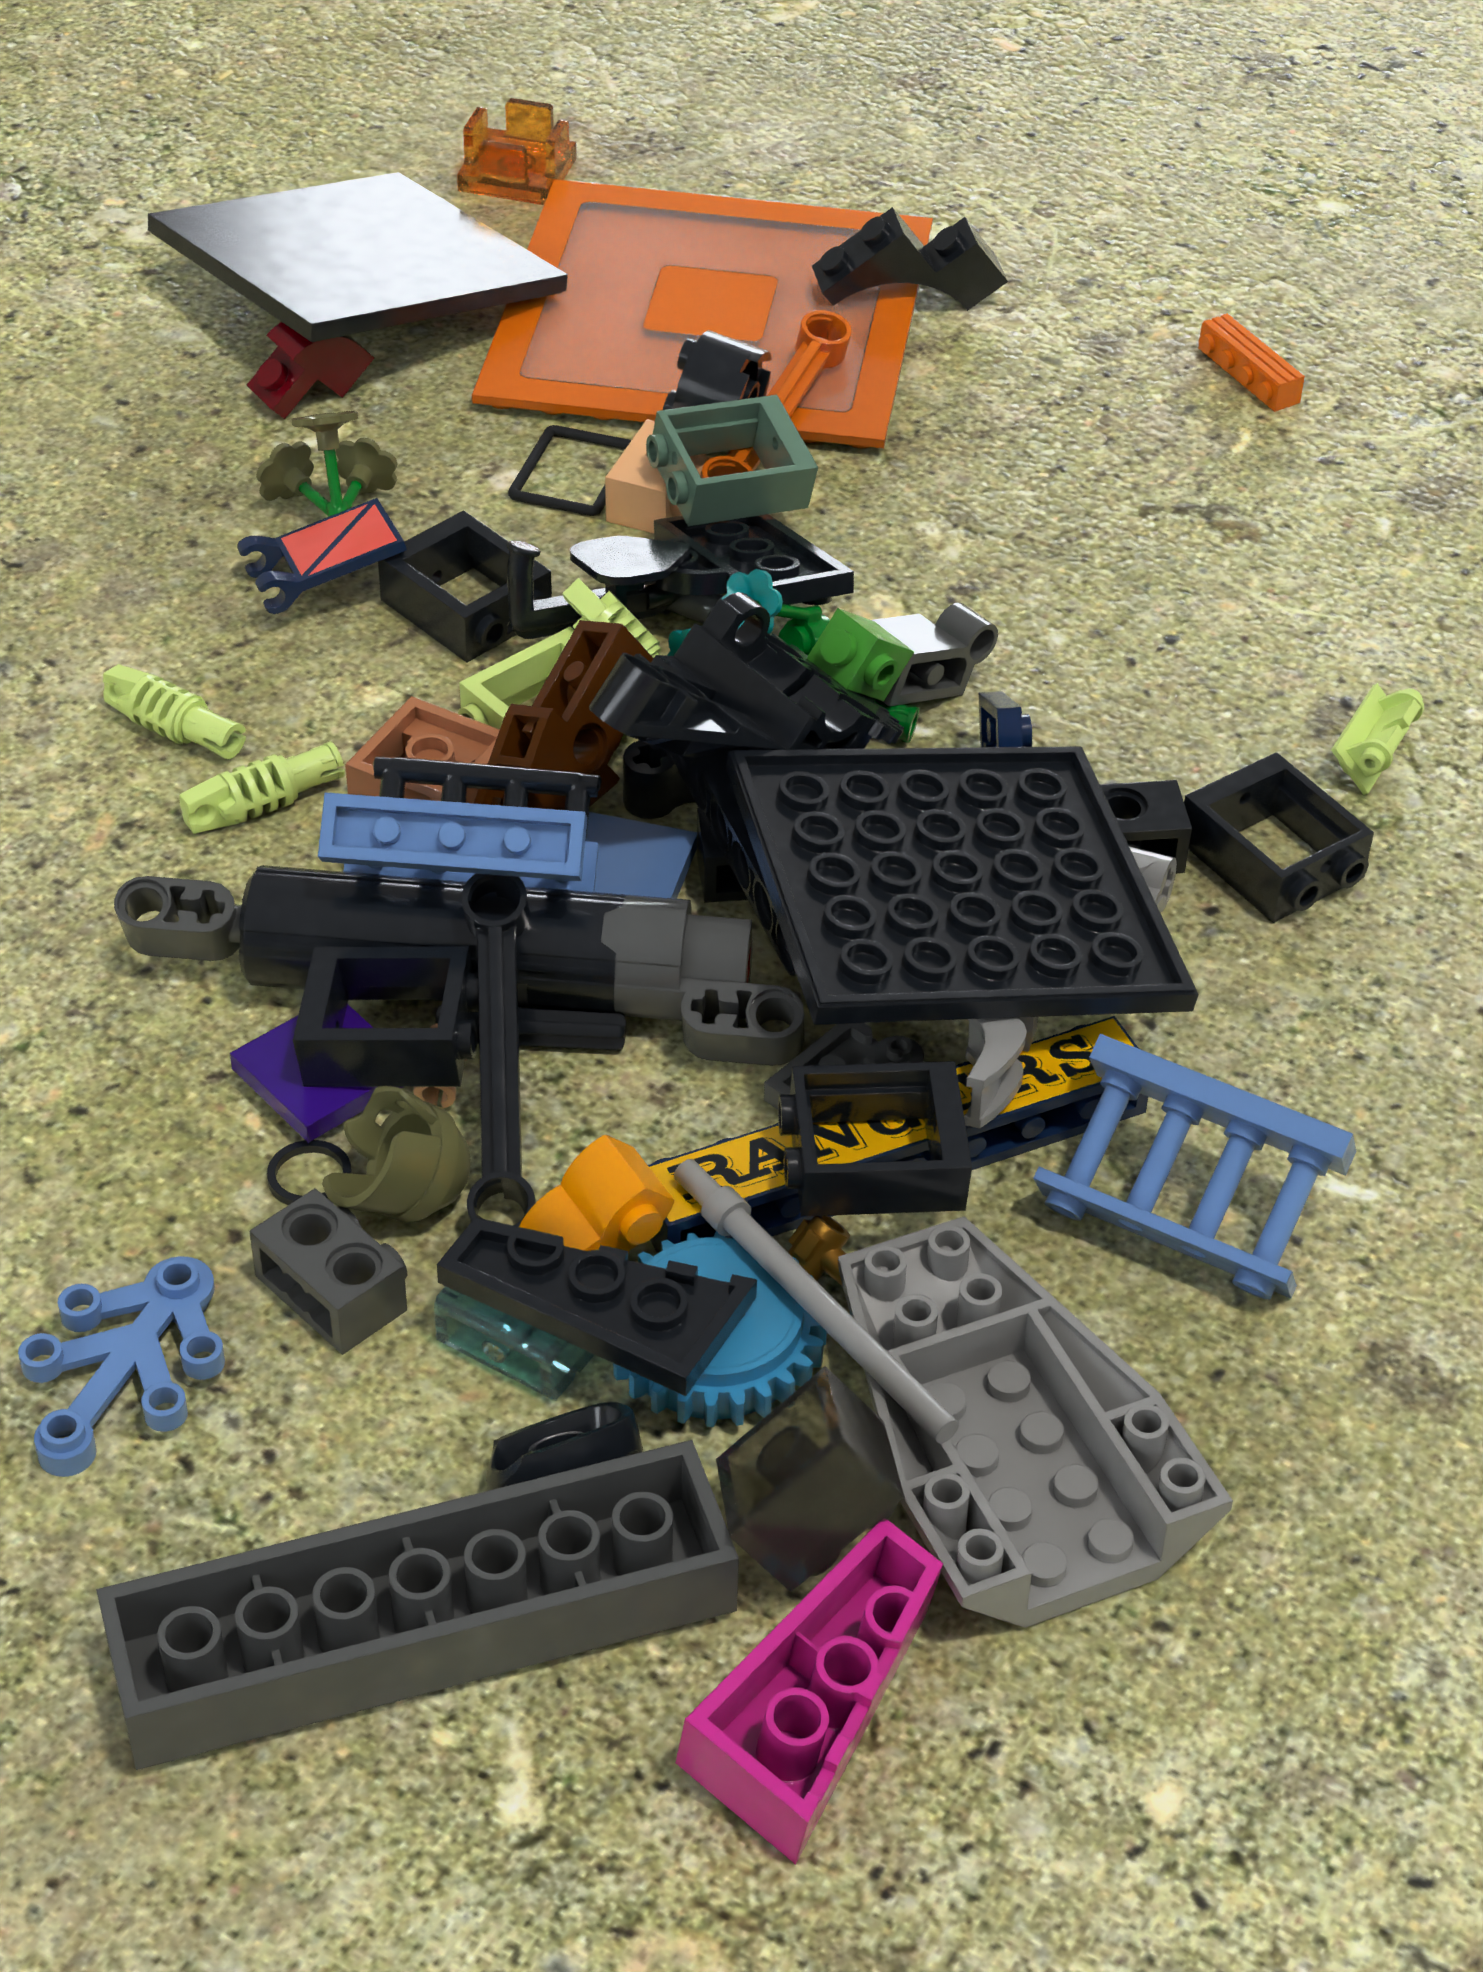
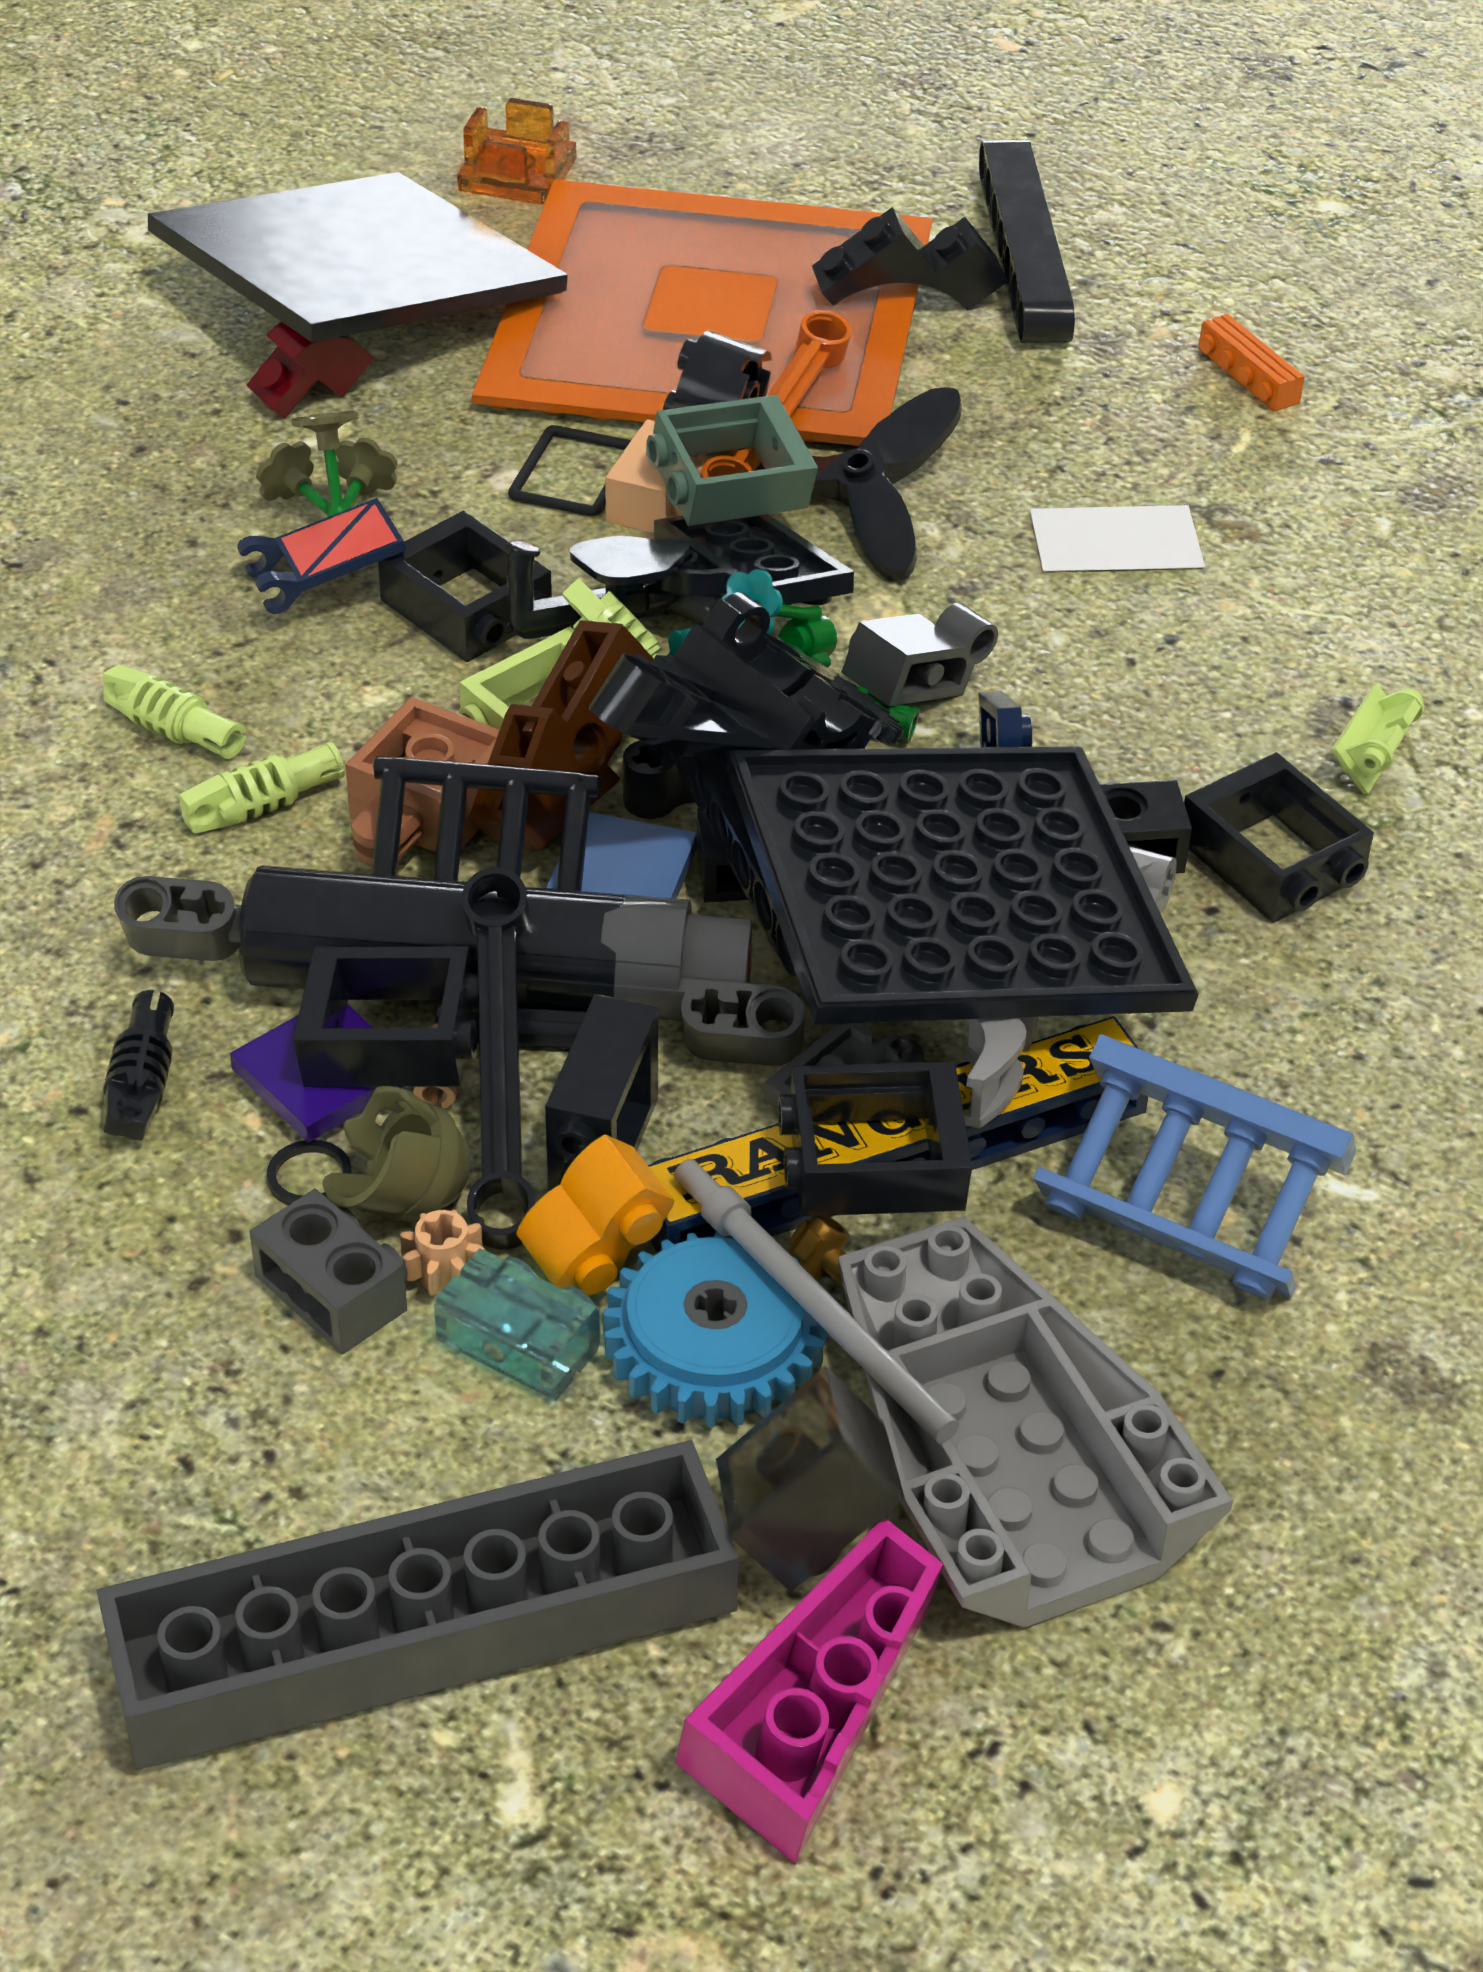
(138, 1068): none -> black hinge
(171, 1292): medium blue plant -> none
(439, 1248): none -> light nougat gear
(457, 840): medium blue fence -> none
(564, 1444): black piece -> none
(604, 1082): none -> black window
(622, 1310): black wing -> none
(860, 654): bright green brick -> none
(866, 477): none -> black piece
(1026, 242): none -> black beam
(1116, 538): none -> white sticker

